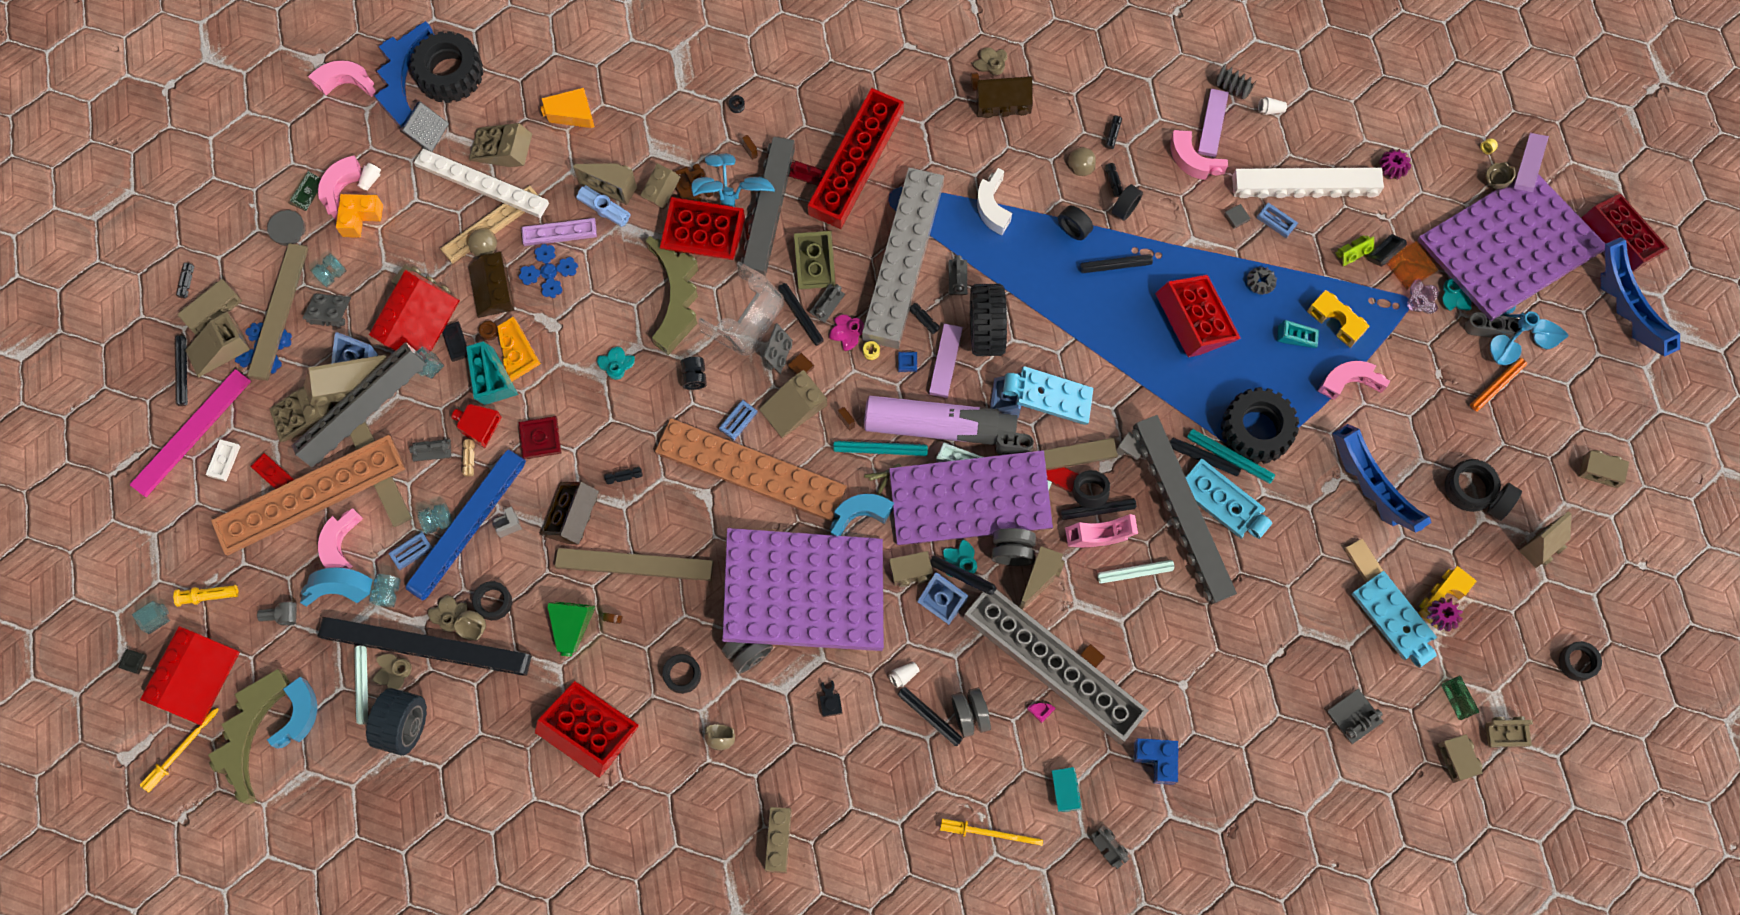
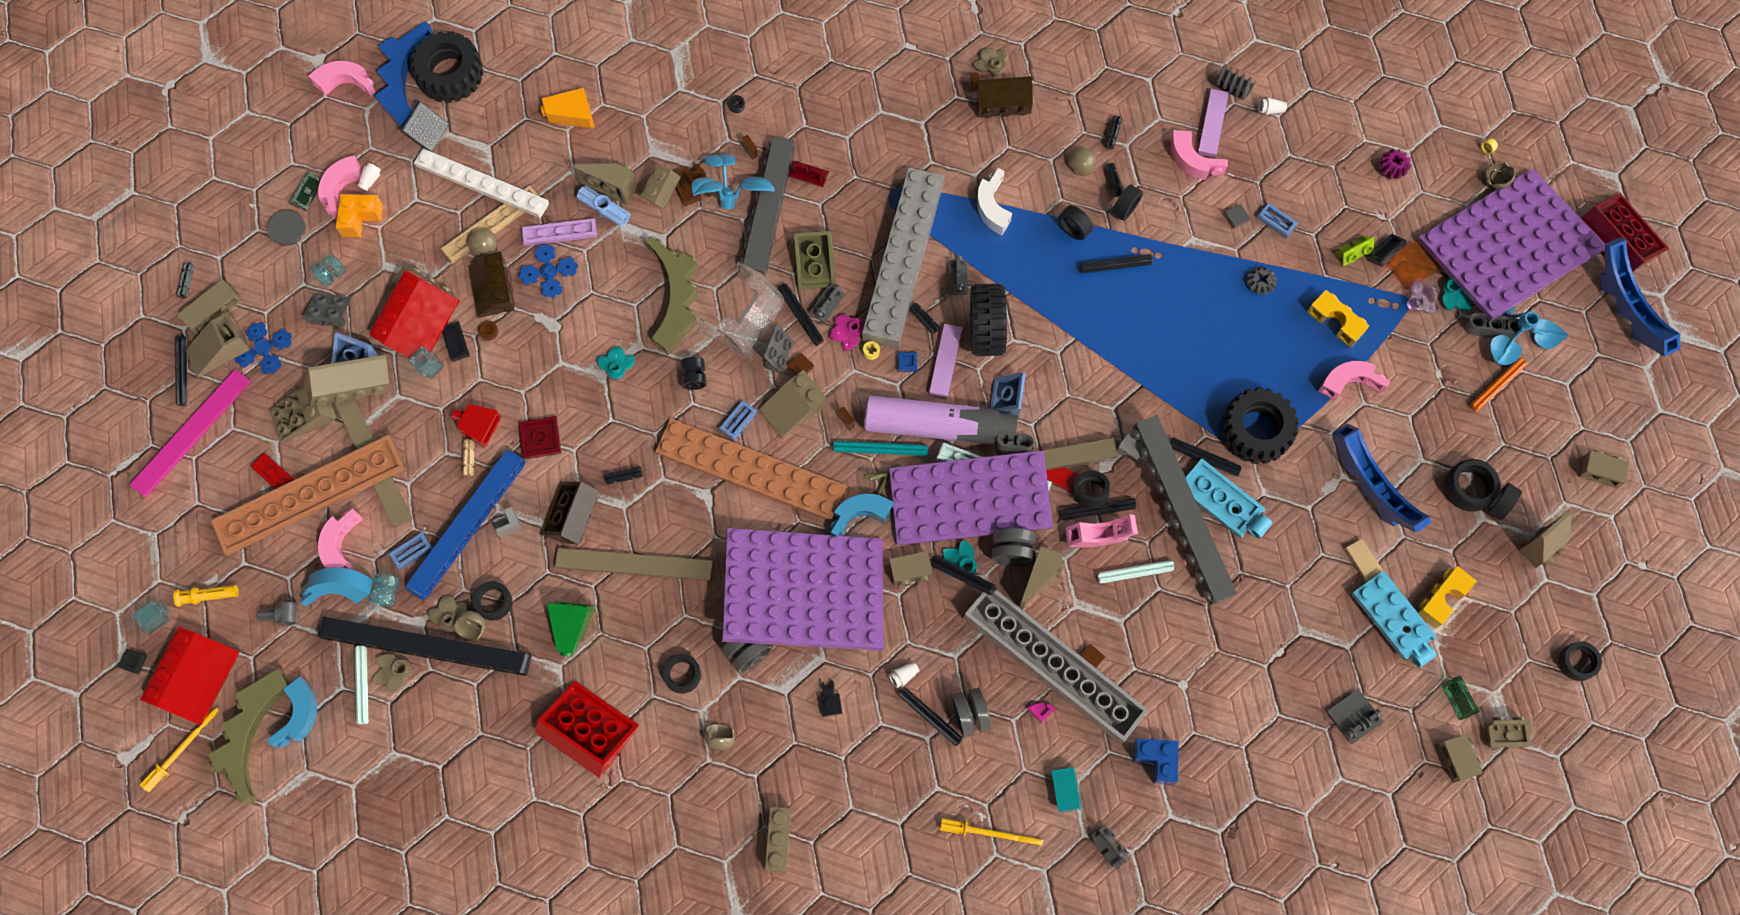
(223, 460): white plate -> none
(278, 312): dark tan tile -> none
(358, 405): dark grey brick -> none
(396, 721): black wheel -> none
(431, 450): dark grey hinge -> none
(435, 518): clear light blue wheel -> none
(488, 375): teal wedge -> none
(501, 145): dark tan slope -> none
(517, 351): light orange wing -> none
(612, 618): reddish brown tile -> none
(703, 228): red slope -> none
(855, 158): red brick -> none
(943, 598): medium blue slope -> none
(1059, 396): medium azure hinge -> none
(1197, 315): red slope -> none
(1231, 456): teal axle -> none
(1285, 334): teal slope -> none
(1307, 182): white brick -> none
(1450, 610): magenta gear -> none
(1531, 162): lavender tile -> none

